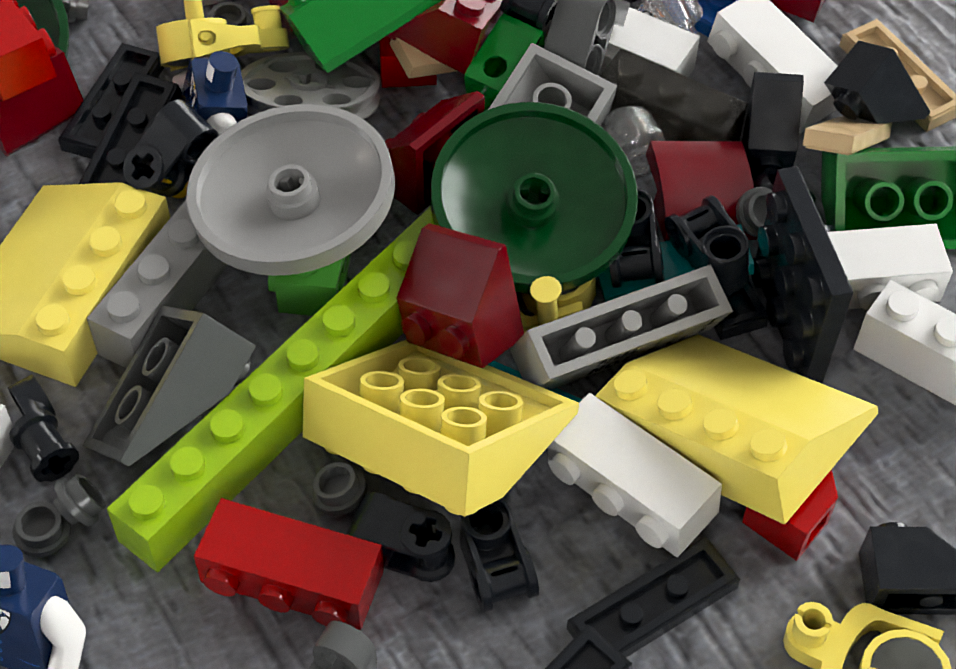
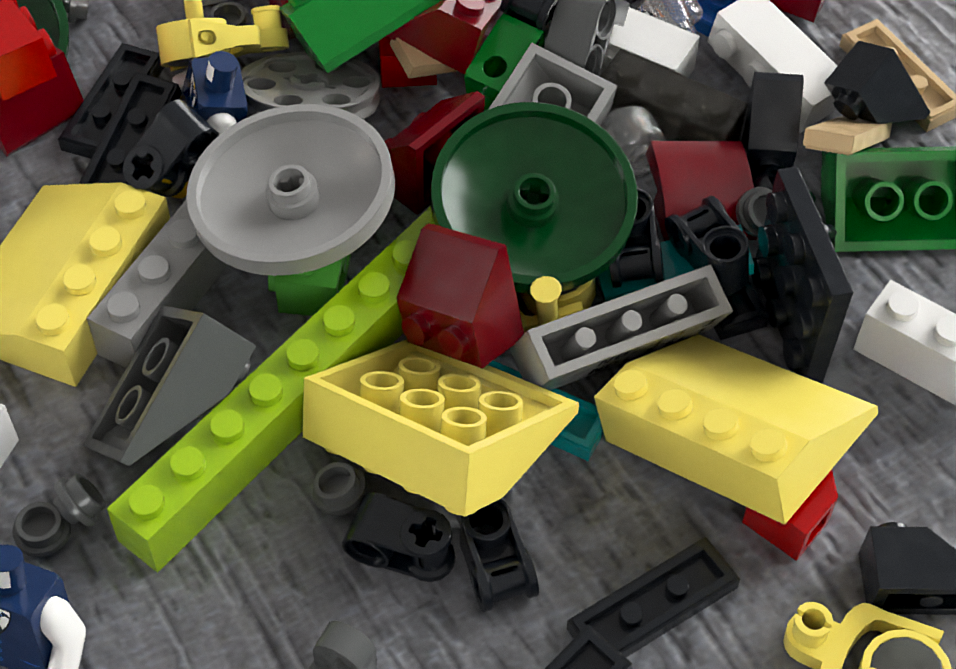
(38, 432): black connector -> none
(289, 564): red brick -> none
(635, 476): white brick -> none
(903, 254): white brick -> none

